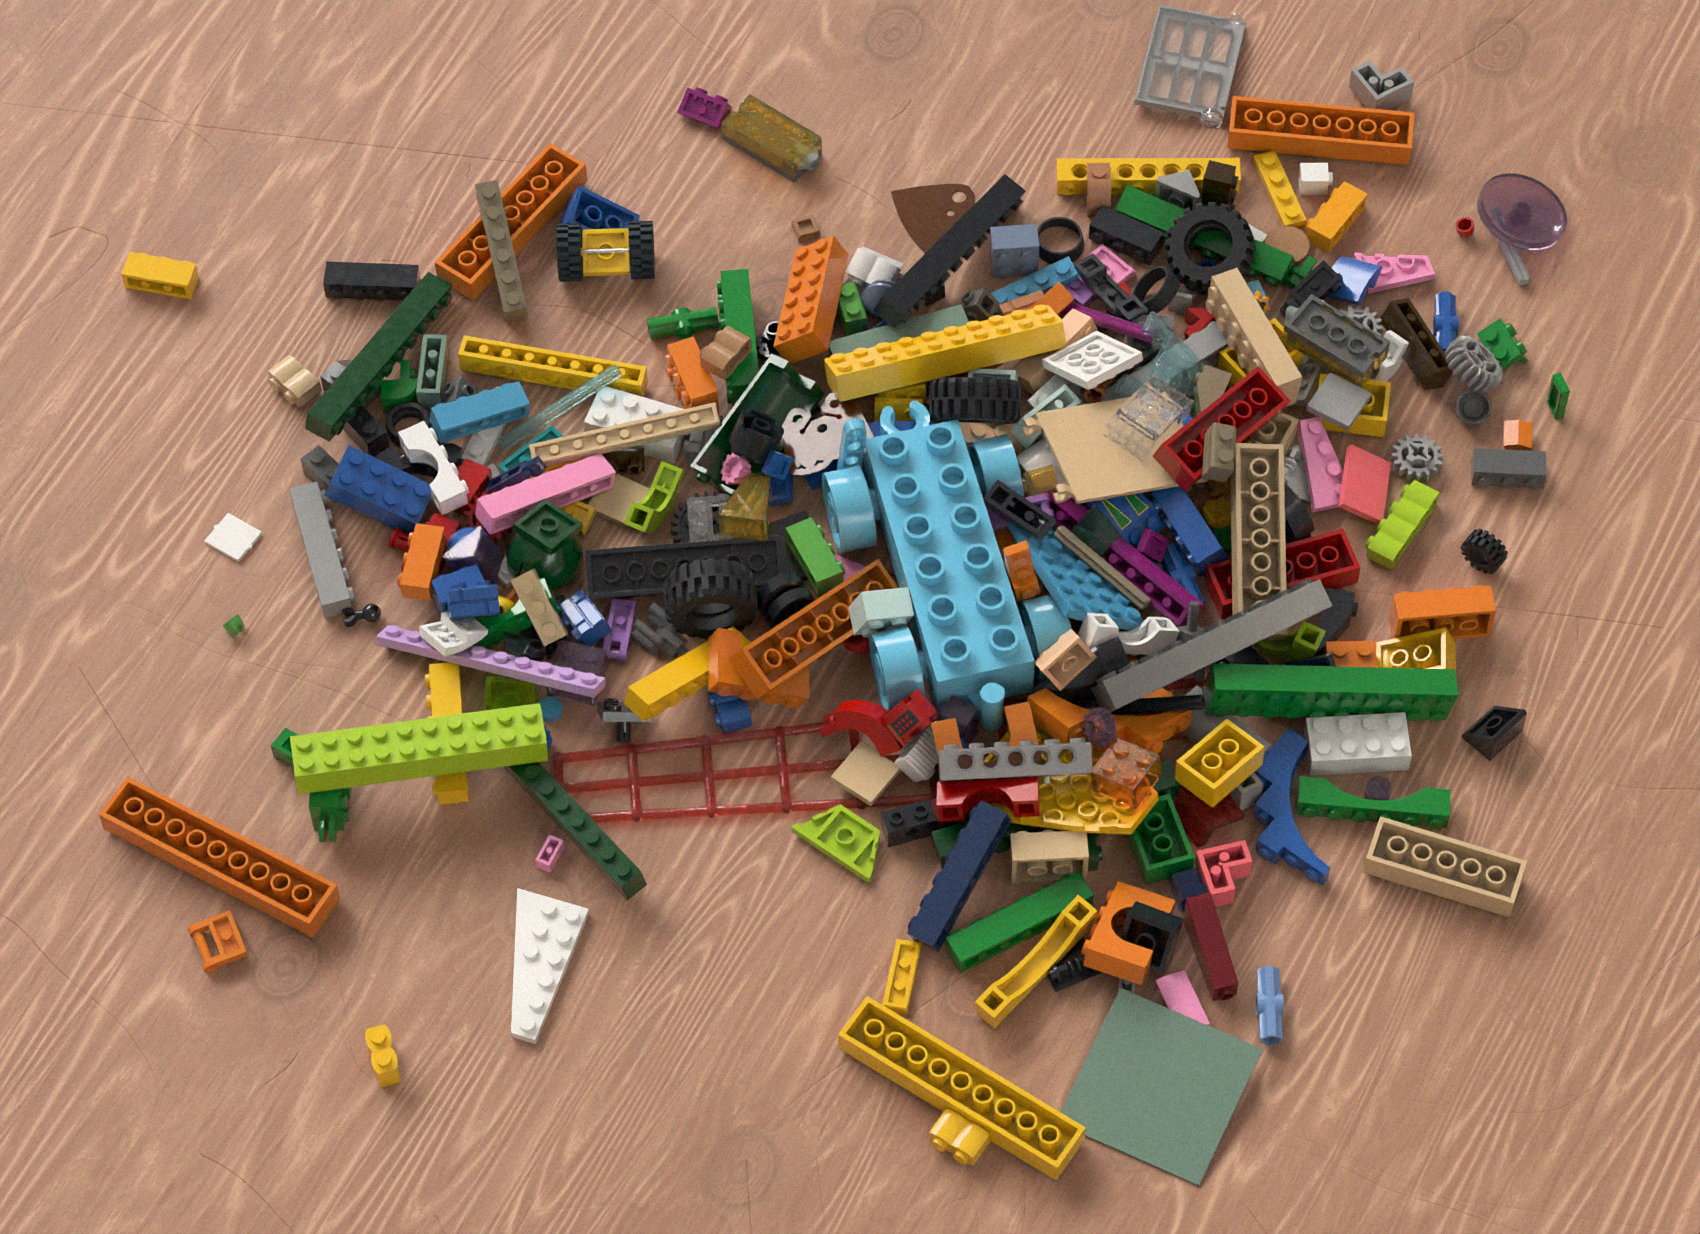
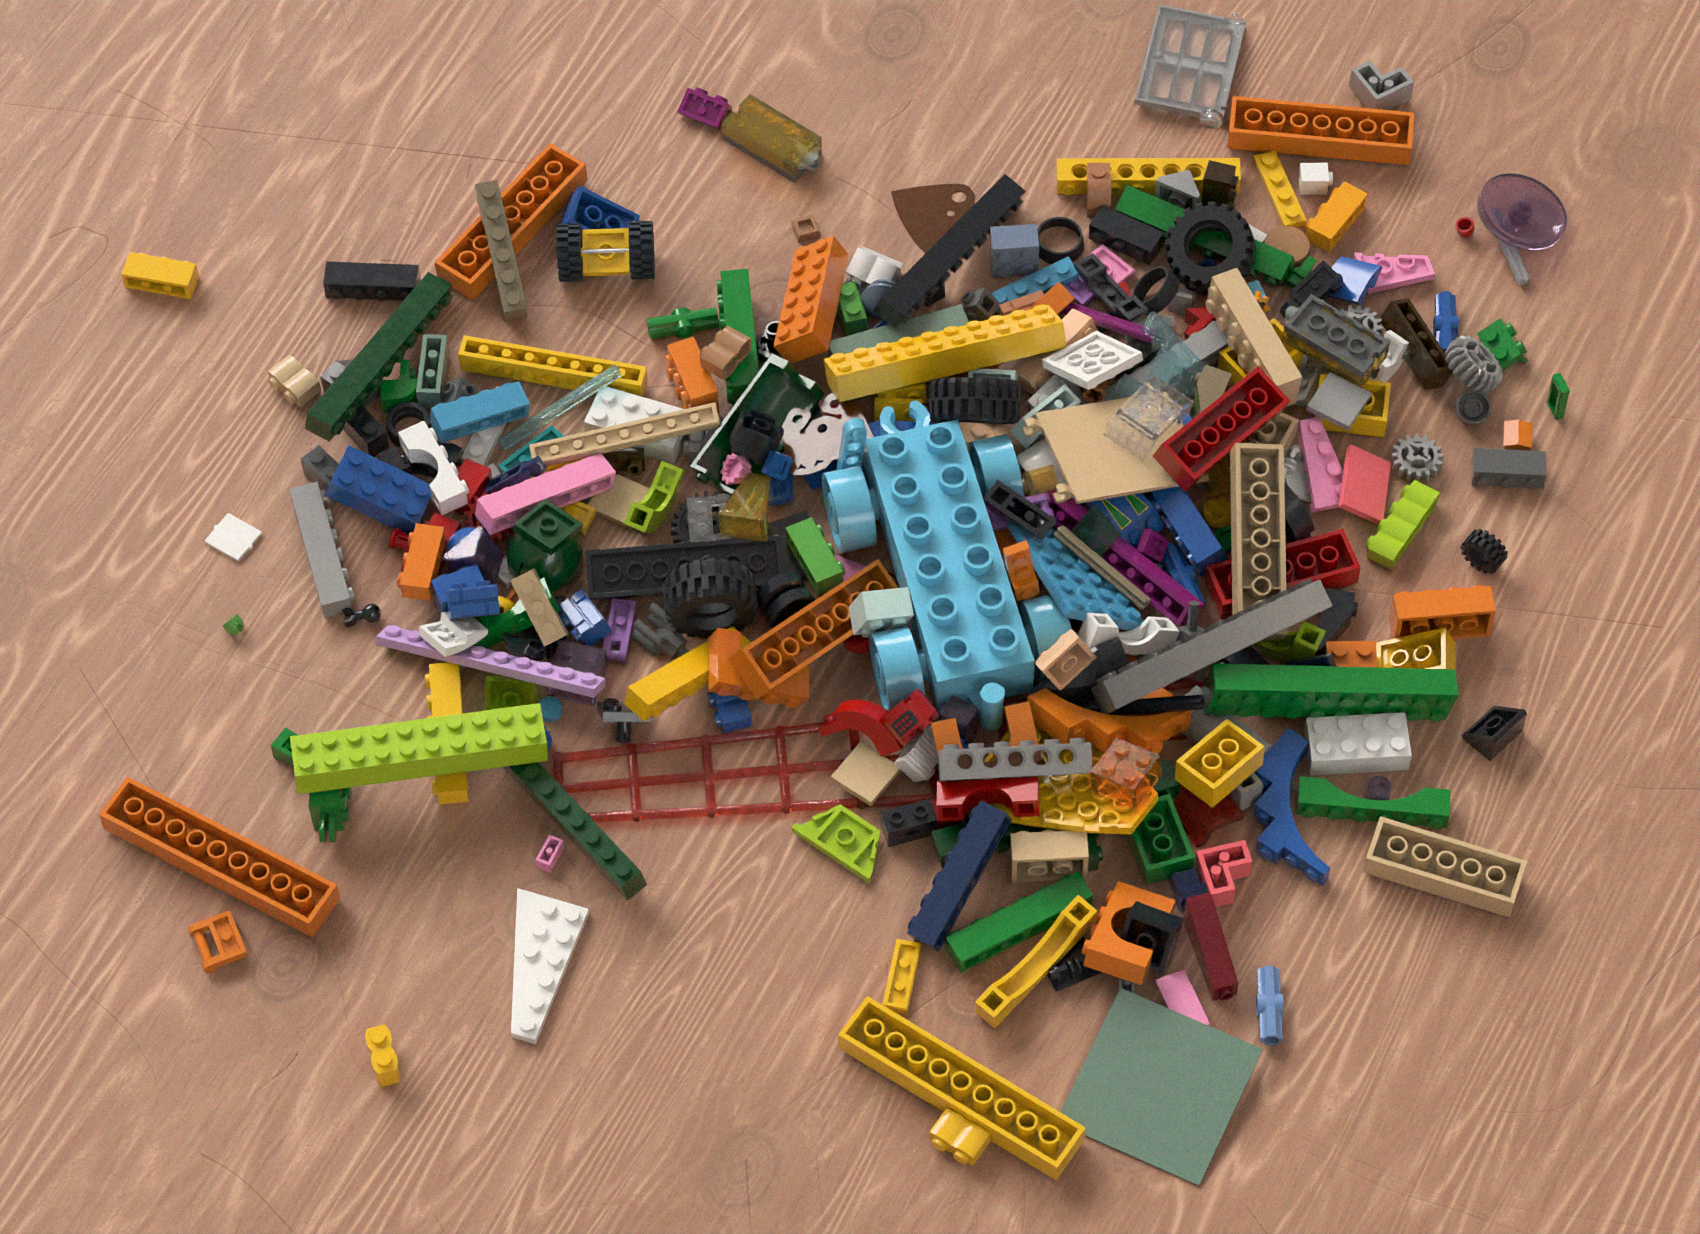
(1107, 726): gear -> none
(1219, 452): dark tan brick -> none

